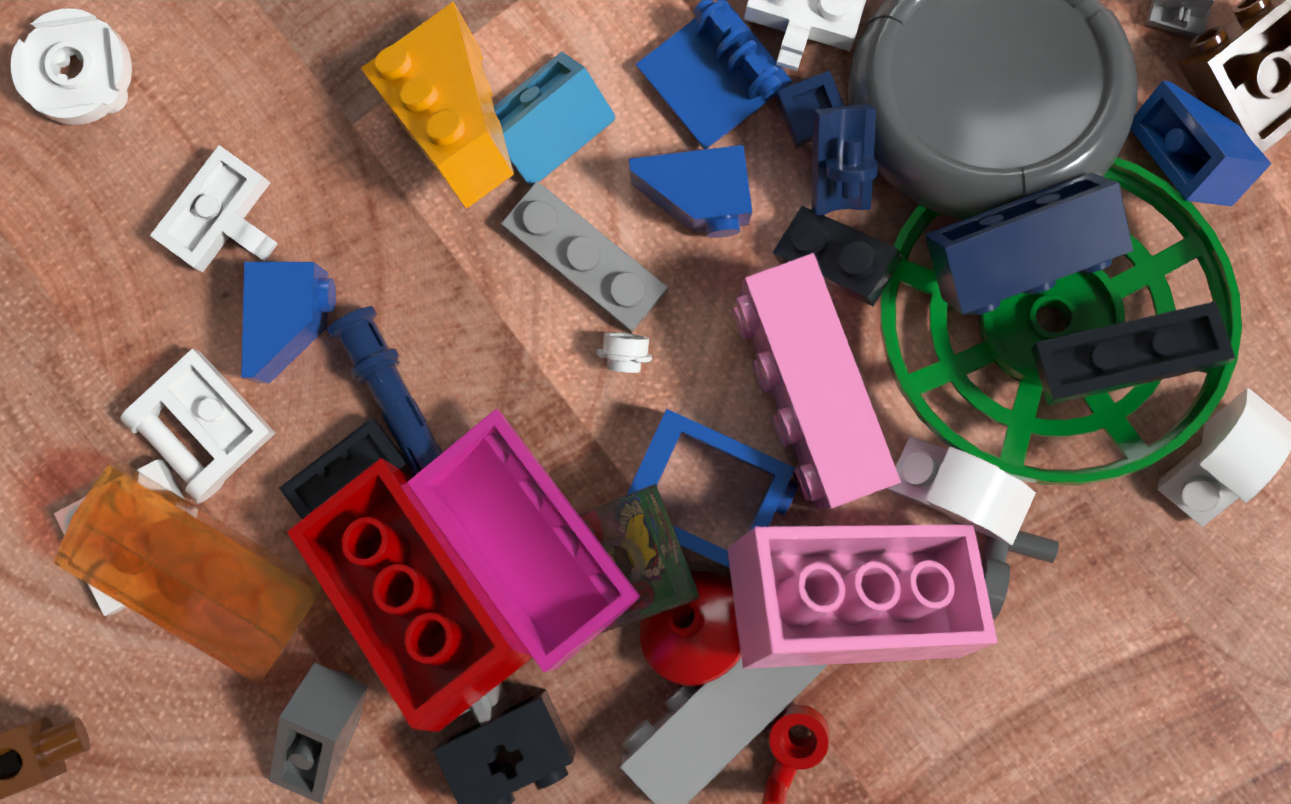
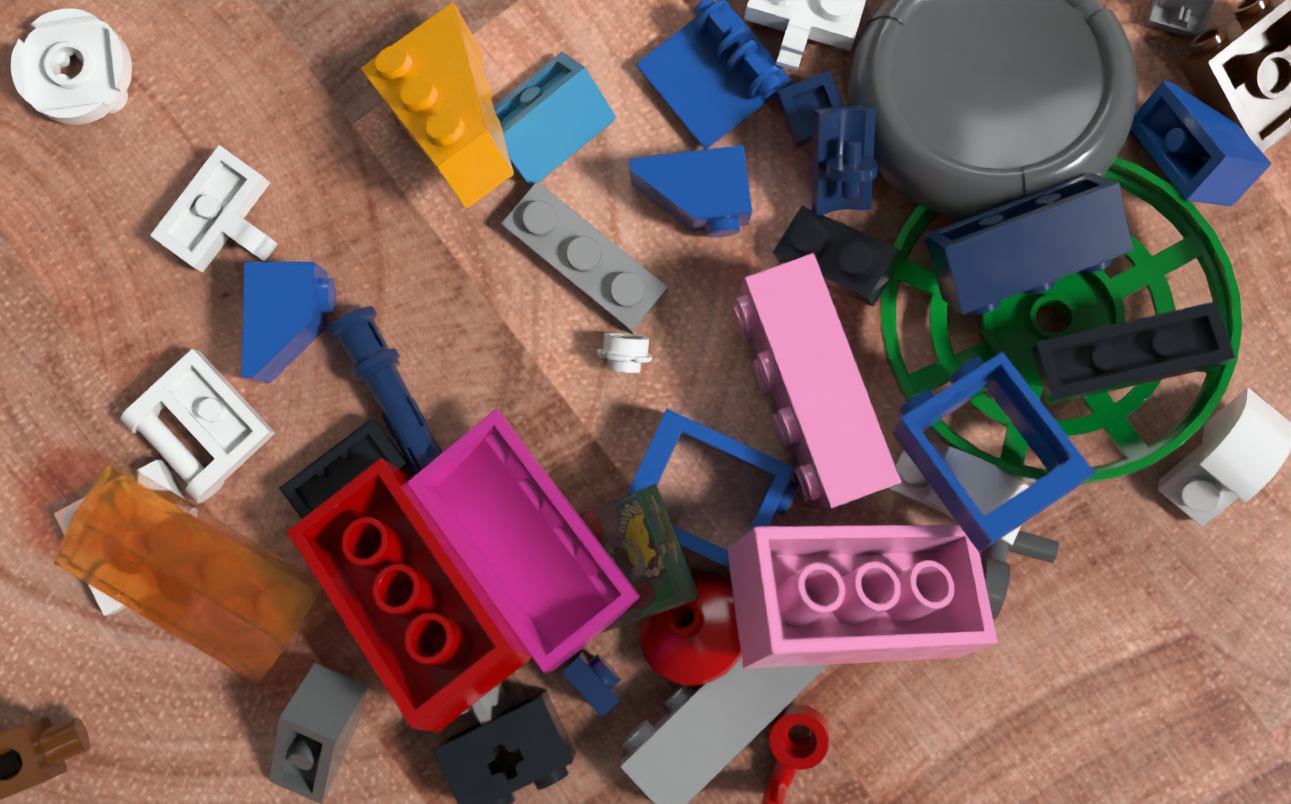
(594, 681): none -> dark blue plate
(1030, 418): none -> blue window

